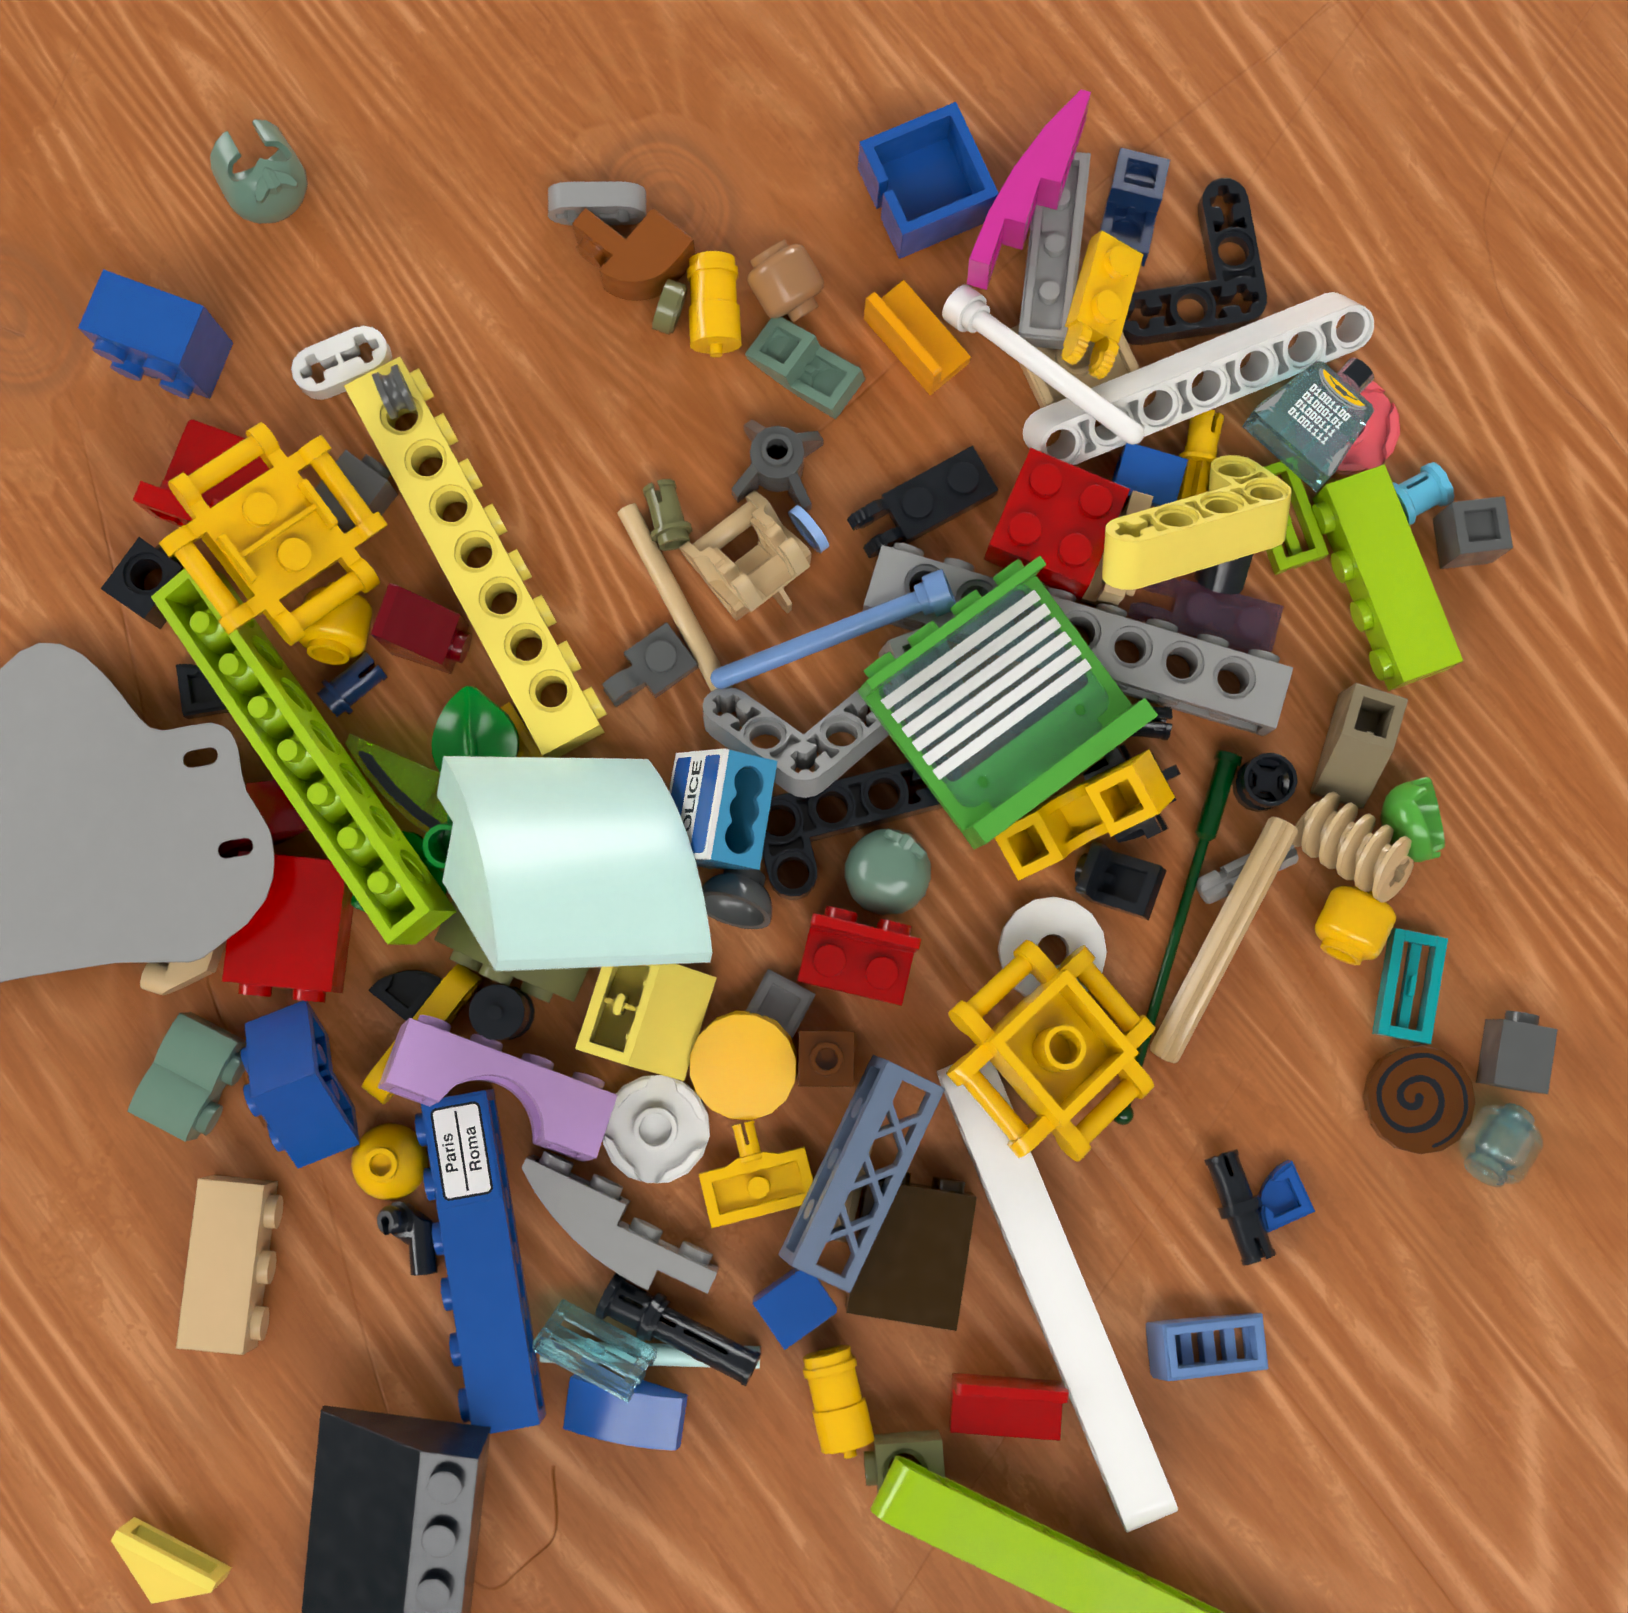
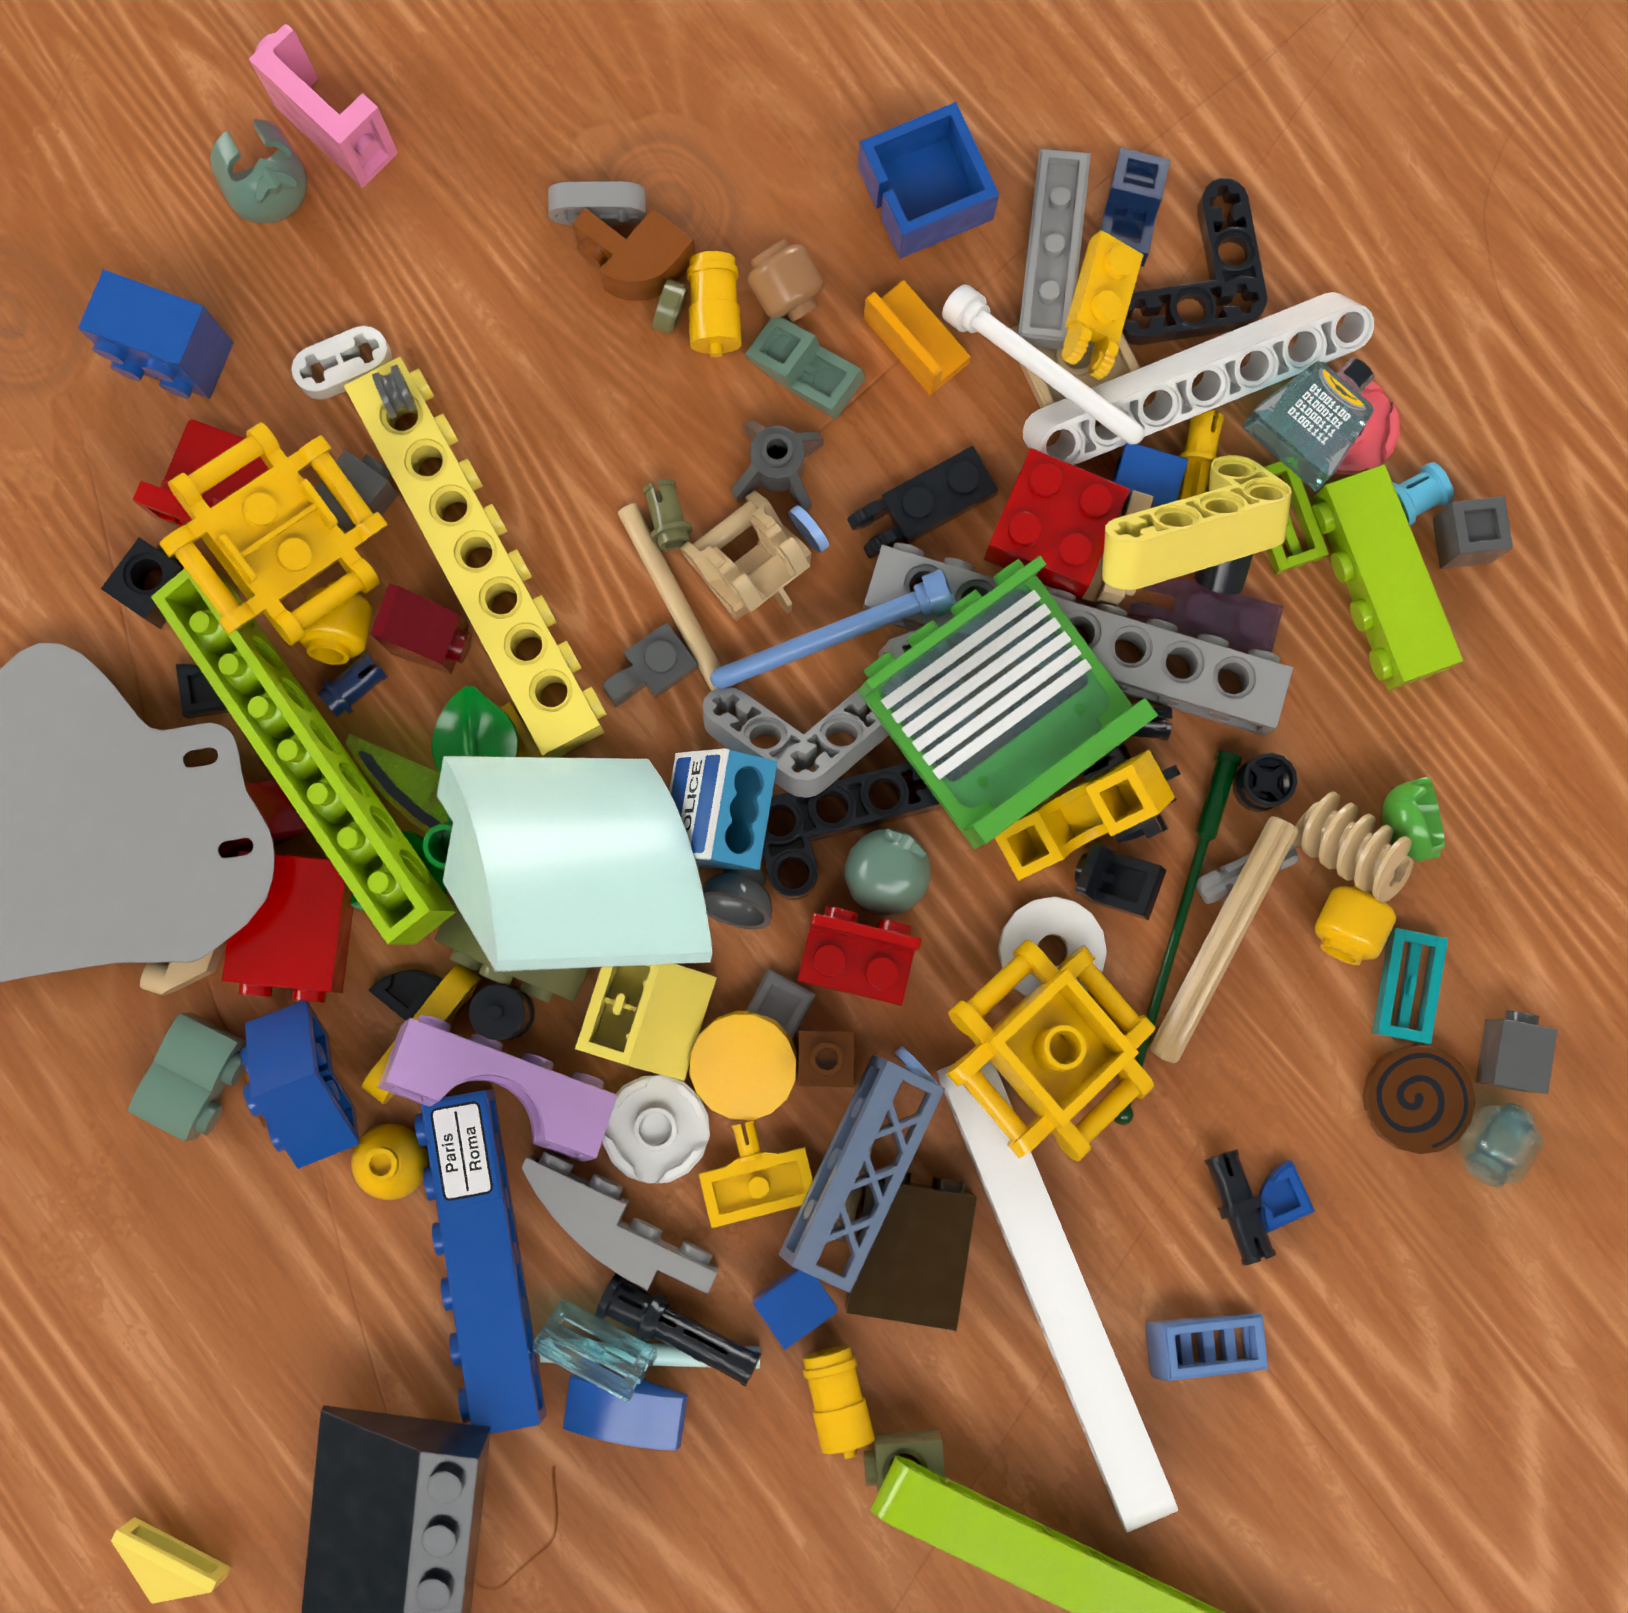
(229, 1265): tan brick -> none
(352, 140): none -> bright pink panel
(414, 1230): black arm -> none
(912, 1064): none -> light blue piece
(1007, 1406): red panel -> none
(1033, 181): dark pink slope -> none
(1358, 743): dark tan slope -> none

